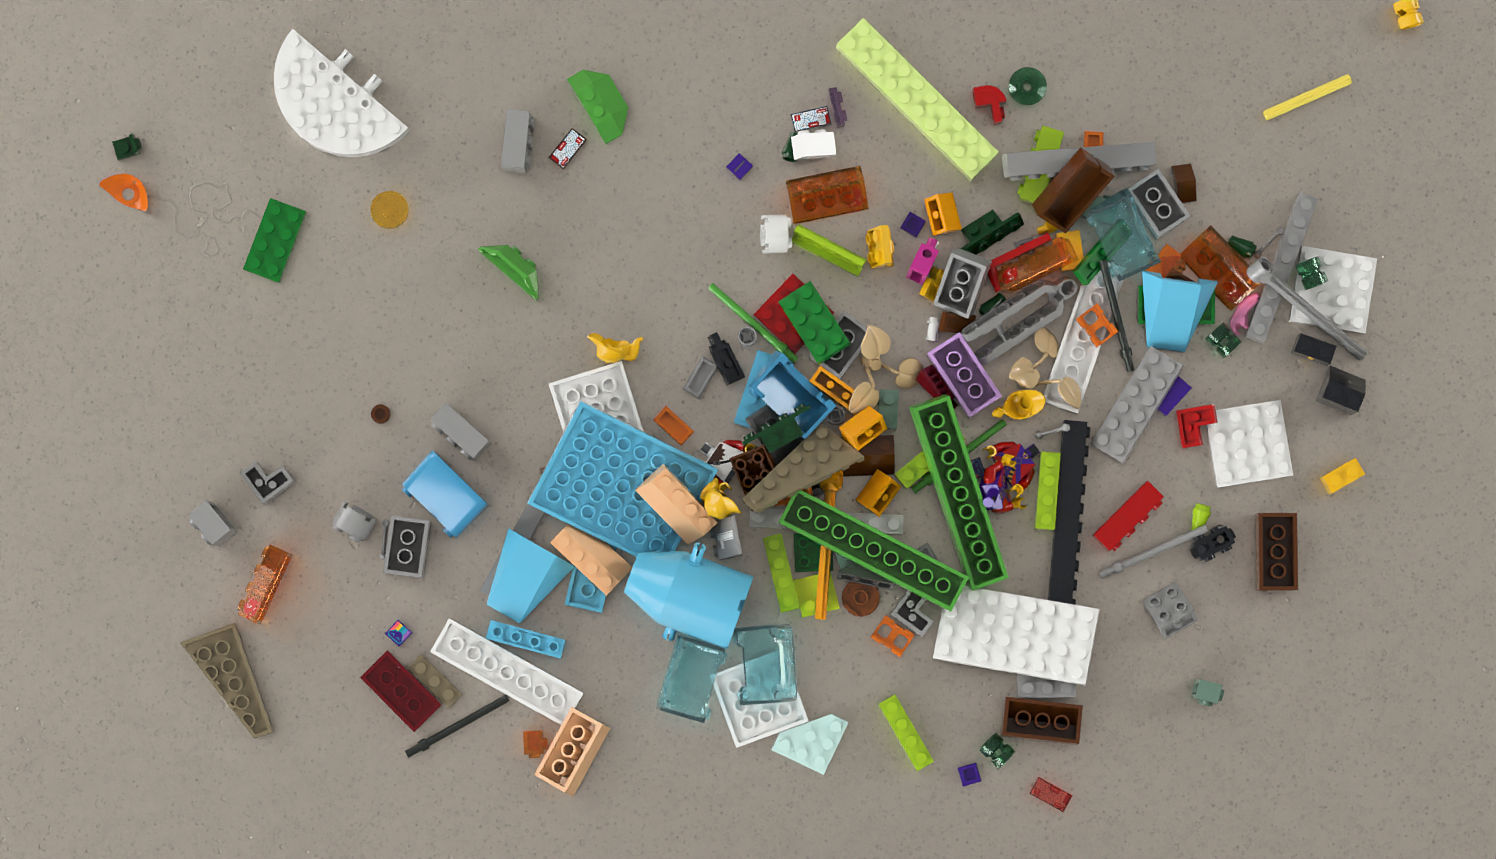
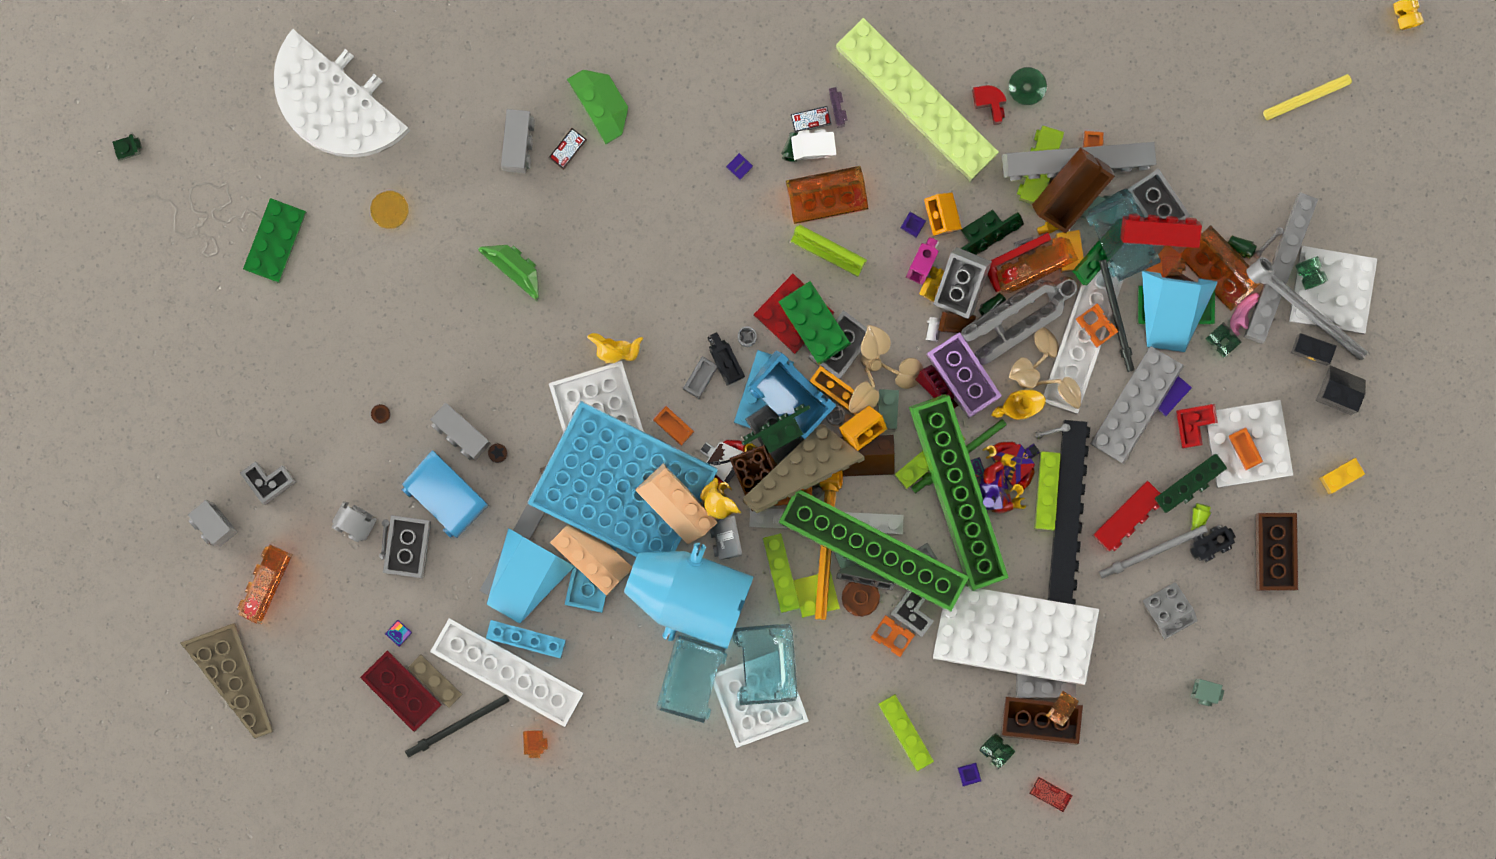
(118, 183): orange piece -> none
(497, 453): none -> reddish brown tile
(572, 751): light nougat slope -> none
(775, 233): white brick -> none
(780, 346): bright green bar -> none
(807, 554): green tile -> none
(812, 742): light aqua plate -> none
(878, 493): light orange brick -> none
(880, 247): yellow plate -> none
(1062, 708): none -> clear orange brick
(1161, 231): none -> red brick
(1184, 182): reddish brown slope -> none
(1190, 483): none -> dark green bracket
(1245, 448): none -> orange tile

